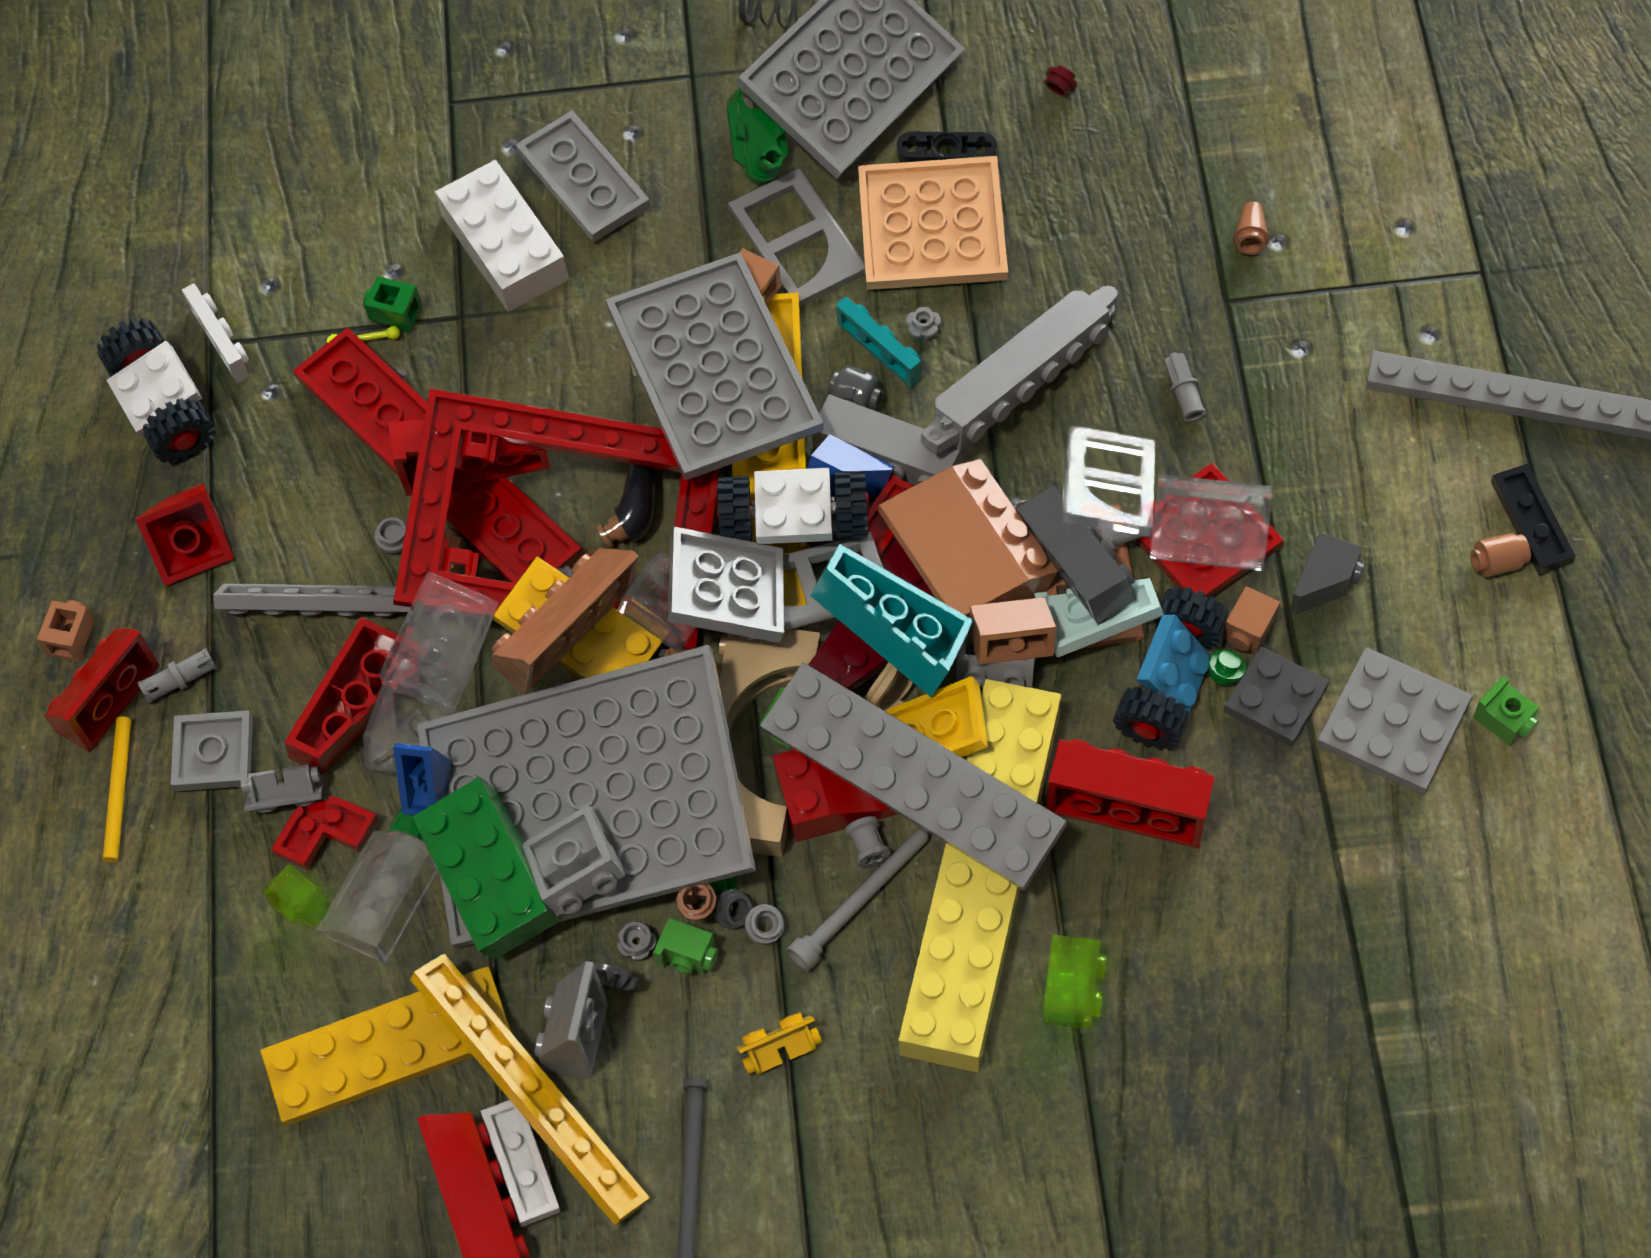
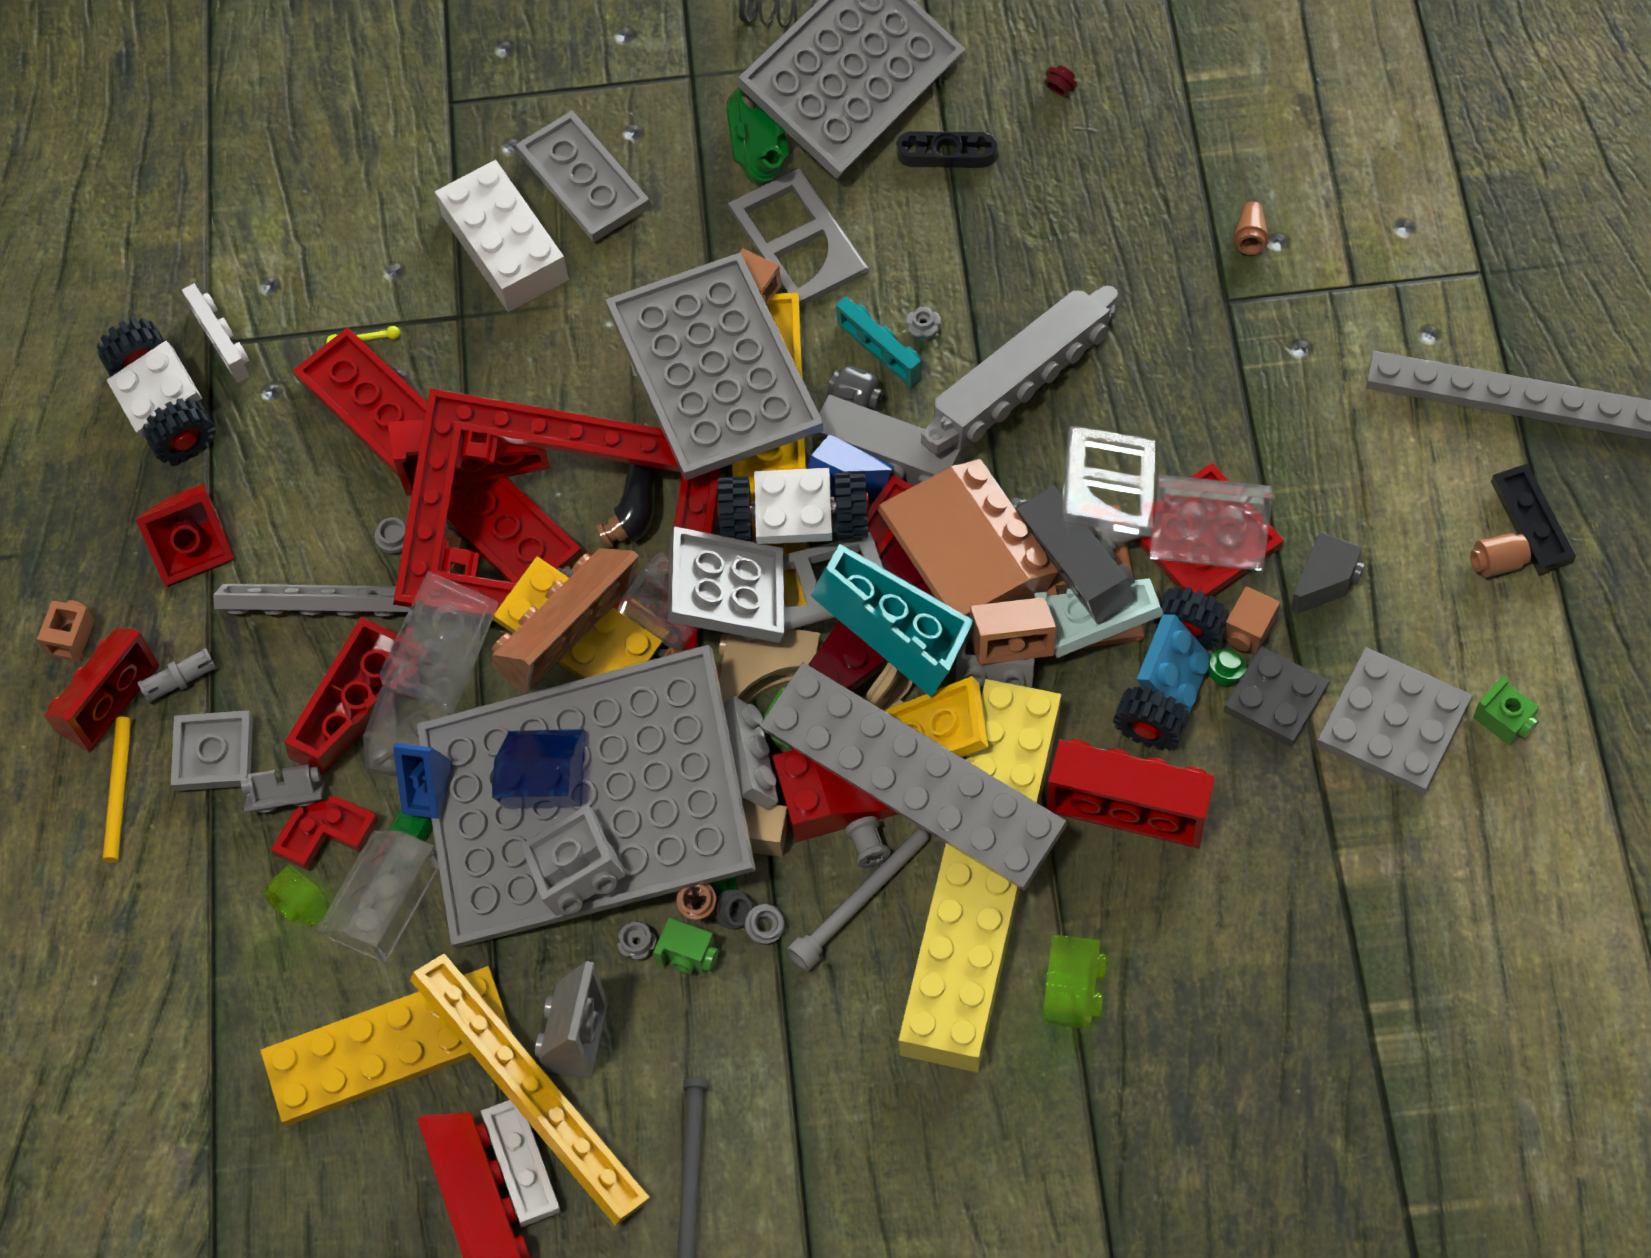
(392, 303): green brick -> none
(484, 868): green brick -> none
(540, 769): none -> clear blue slope
(616, 977): dark grey gear -> none
(750, 753): none -> light grey plate
(792, 1035): yellow hinge -> none
(932, 223): light nougat plate -> none
(1184, 387): light grey axle -> none

